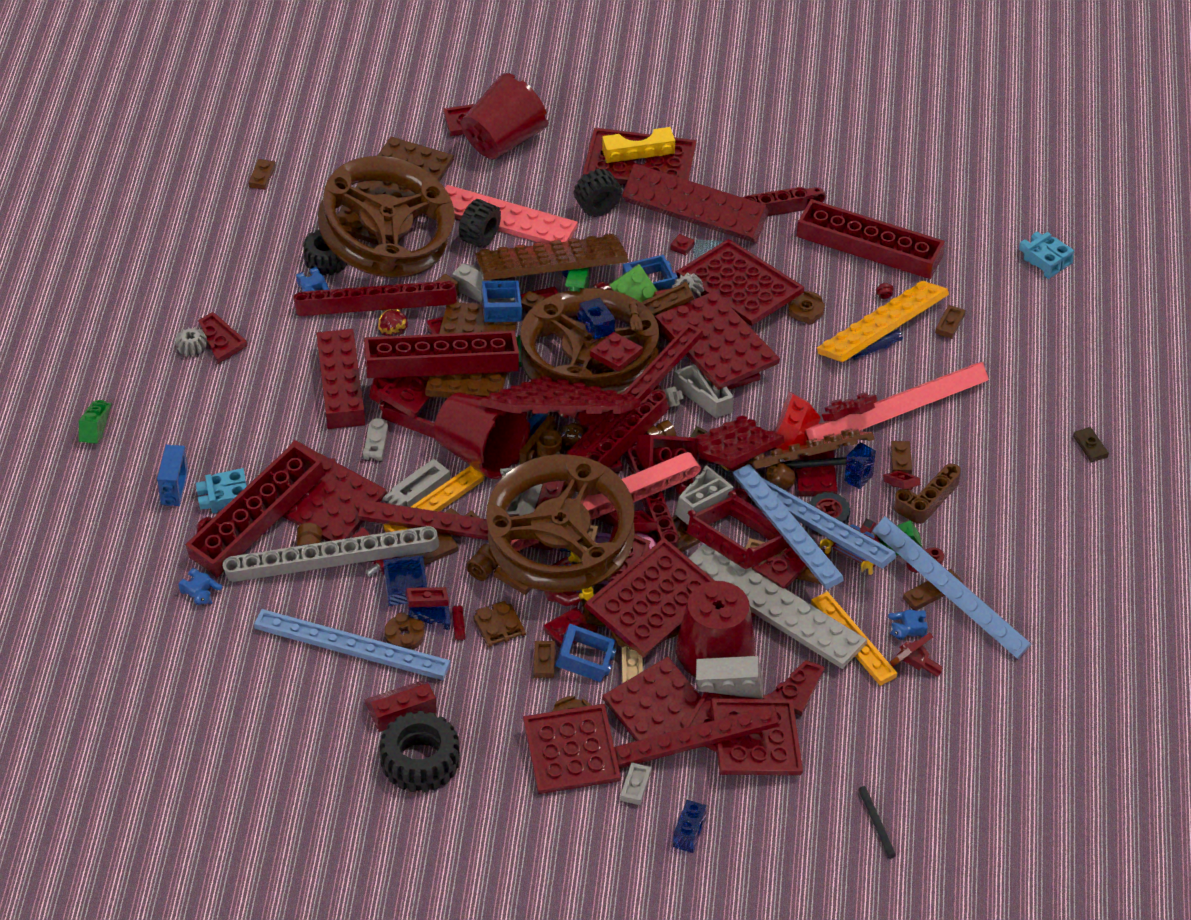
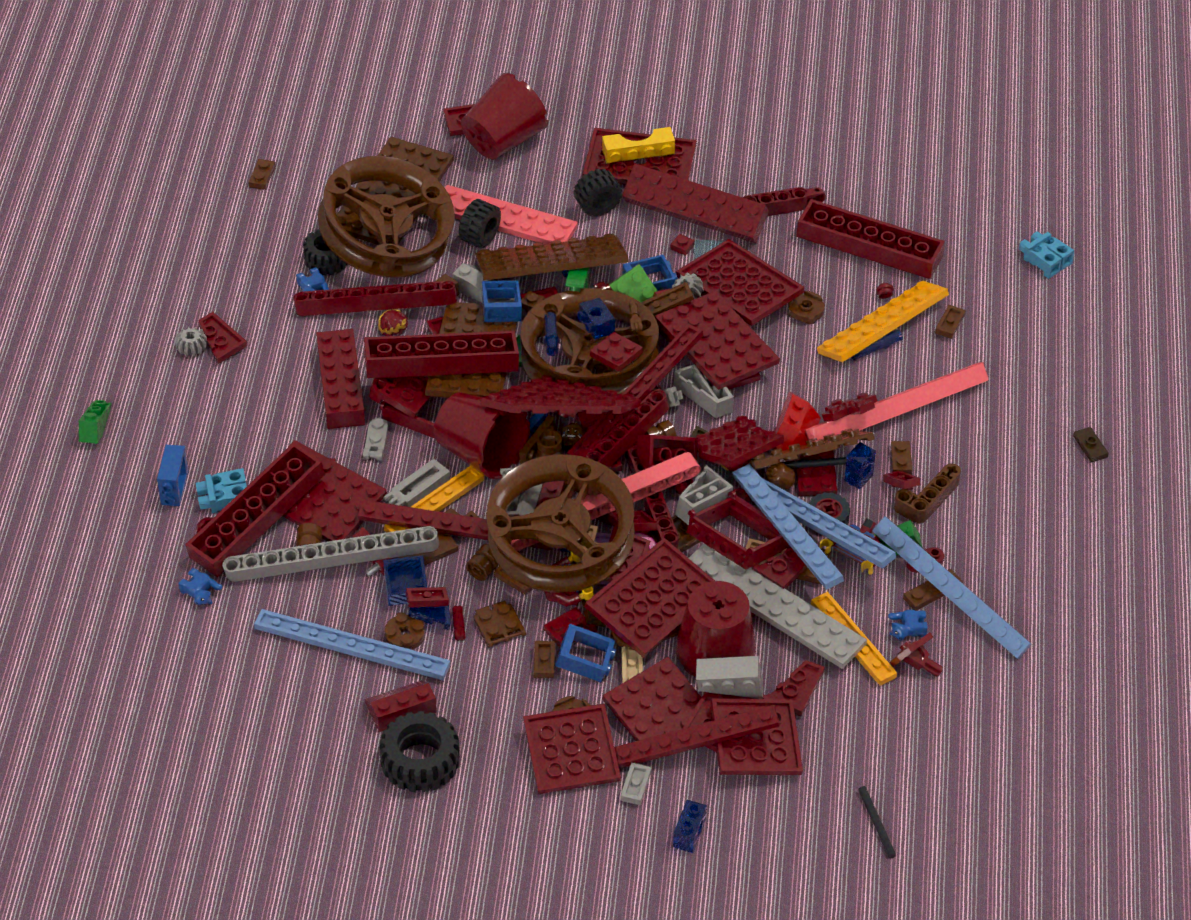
(551, 338): none -> clear blue pin

